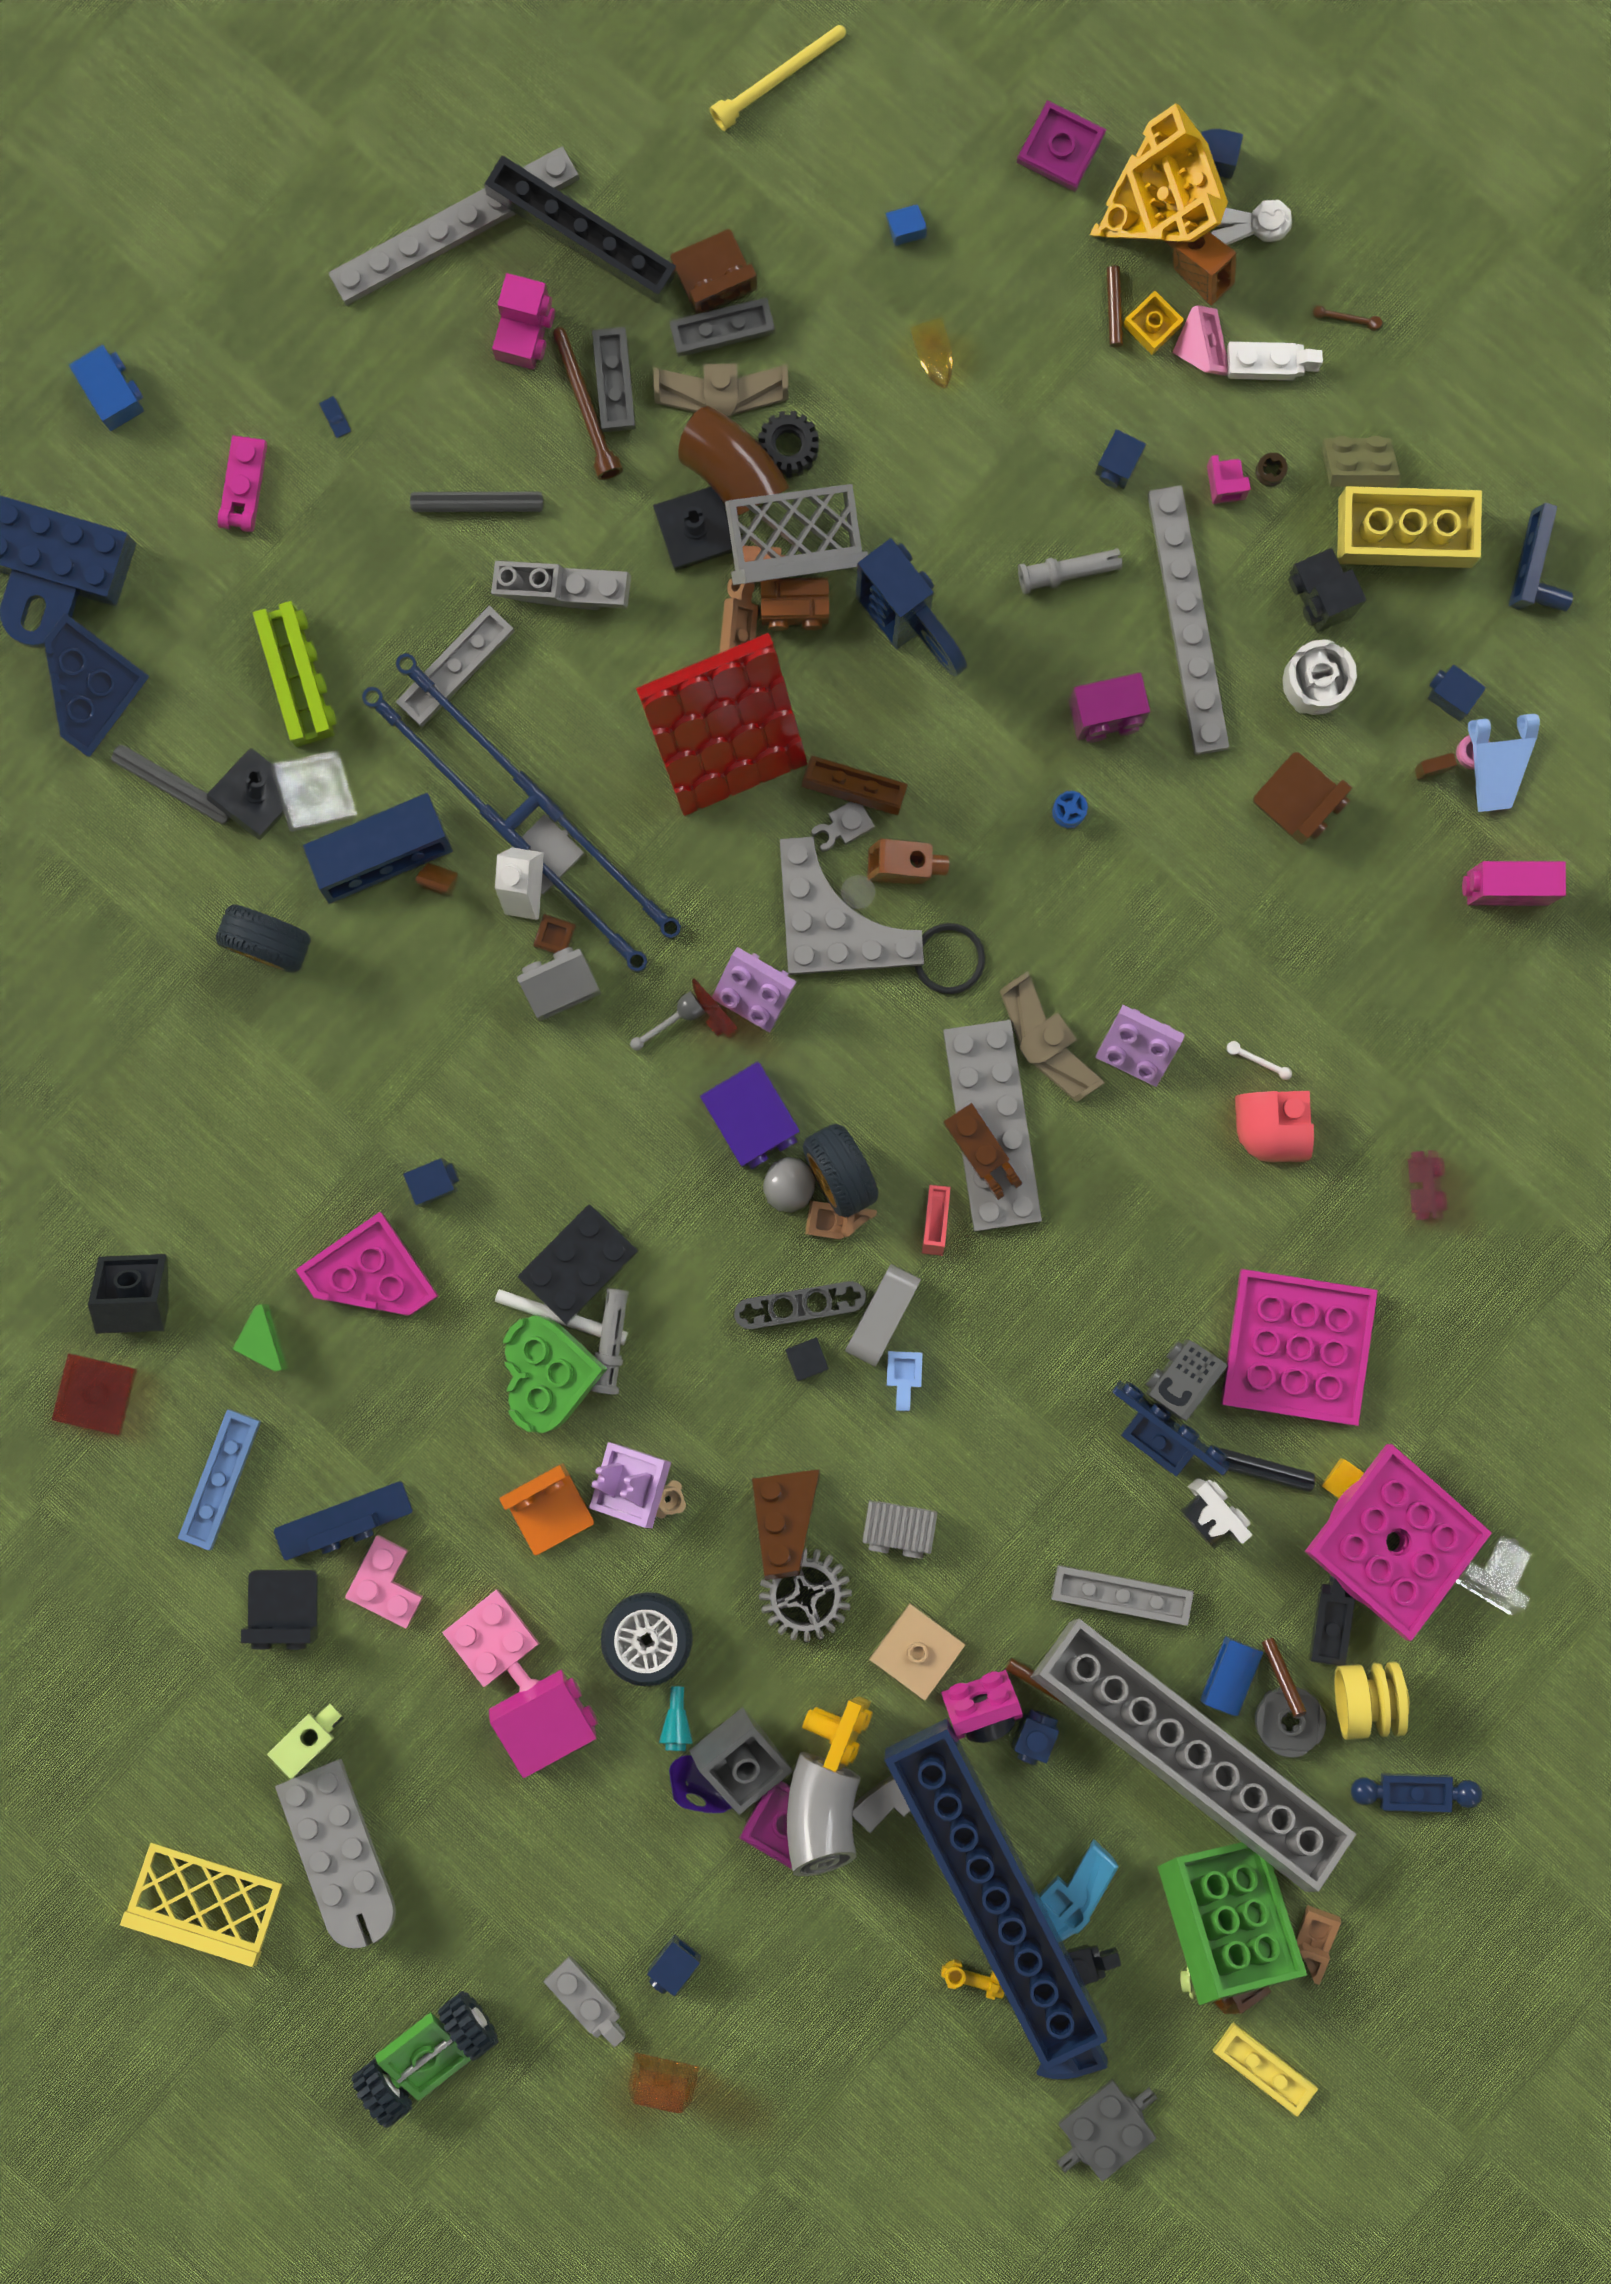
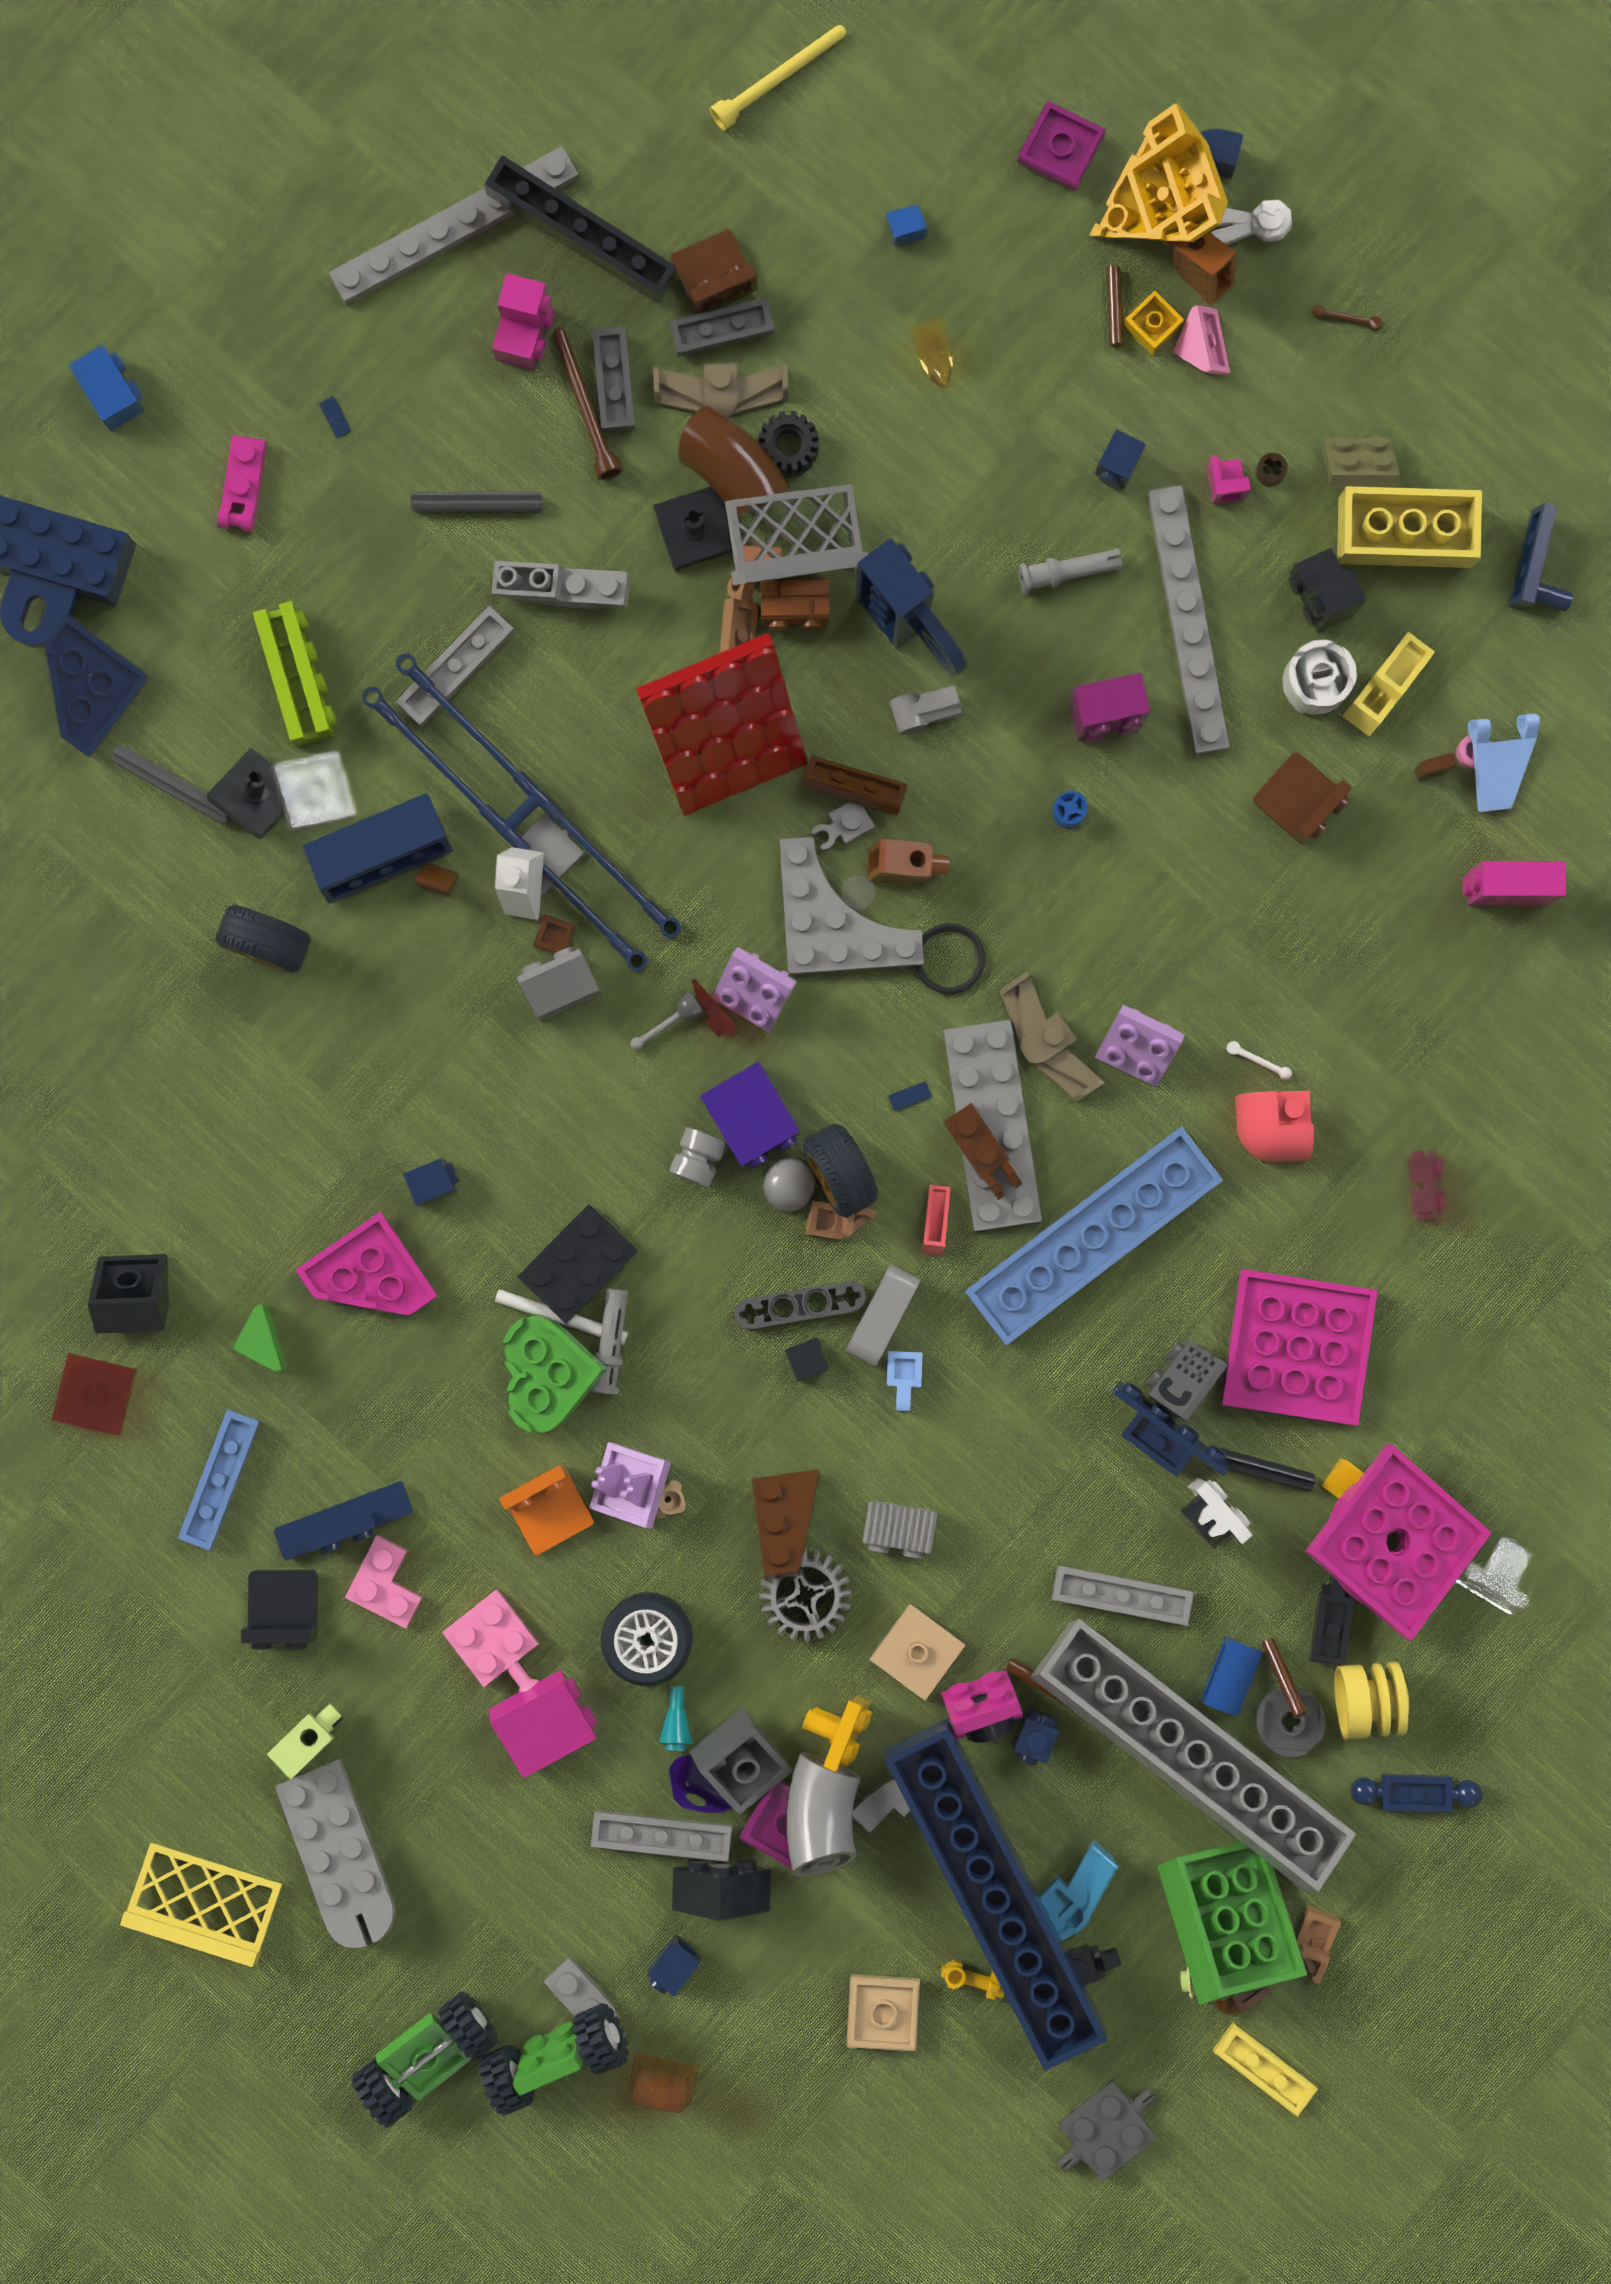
(514, 2075): none -> plate
(661, 1835): none -> light grey plate
(697, 1157): none -> light grey wheel
(721, 1890): none -> black brick
(883, 2012): none -> tan plate
(909, 1096): none -> dark blue piece
(916, 711): none -> light grey piece
(1080, 2065): dark blue plate -> none
(1093, 1235): none -> medium blue plate
(1271, 360): white hinge -> none
(1388, 684): none -> light yellow slope
(1455, 692): dark blue brick -> none

